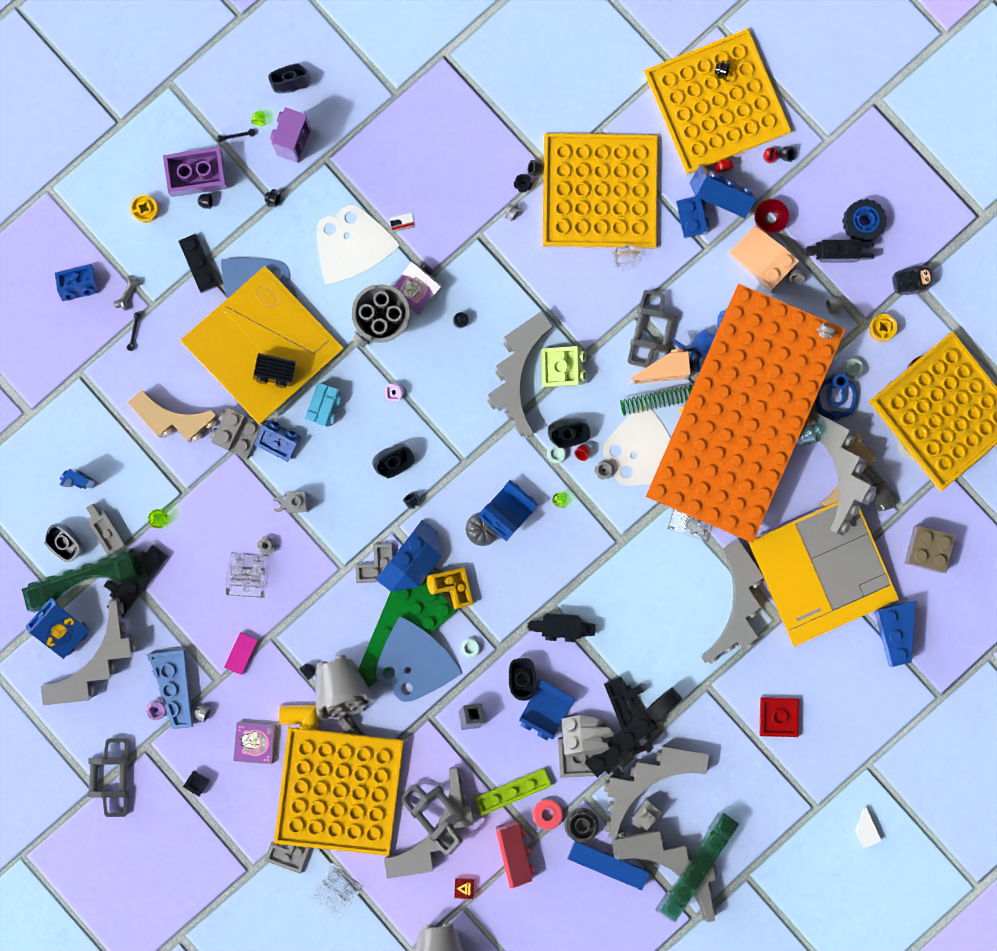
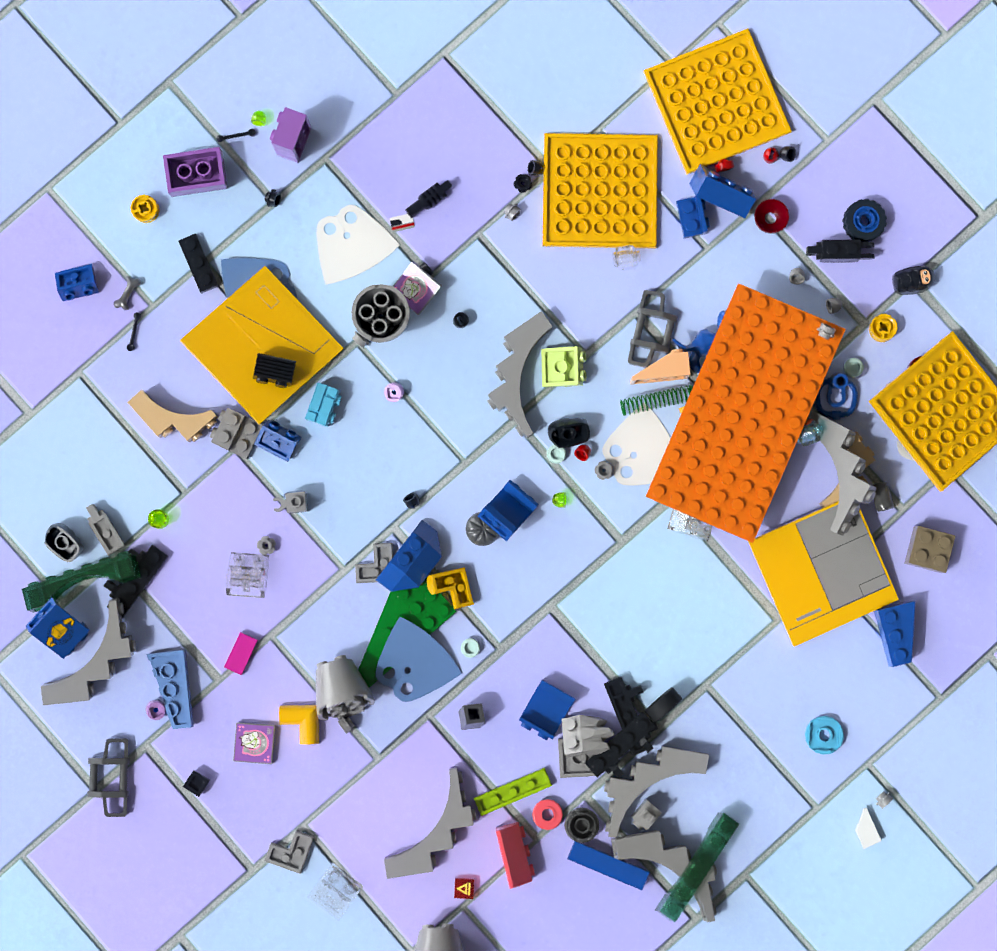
(76, 477): blue bracket -> none
(202, 713): light grey hinge -> none
(205, 201): black hinge -> none
(289, 79): black piece -> none
(308, 670): black hinge -> none
(338, 791): yellow tile -> none
(393, 460): black piece -> none
(429, 198): none -> black hinge
(446, 825): dark grey bar -> none
(522, 679): black piece -> none
(562, 626): black hinge -> none
(722, 69): black plate -> none
(737, 630): light grey arch -> none
(763, 258): light nougat slope -> none
(779, 717): red tile -> none
(816, 726): none -> medium azure tile
(884, 799): none -> light grey plate

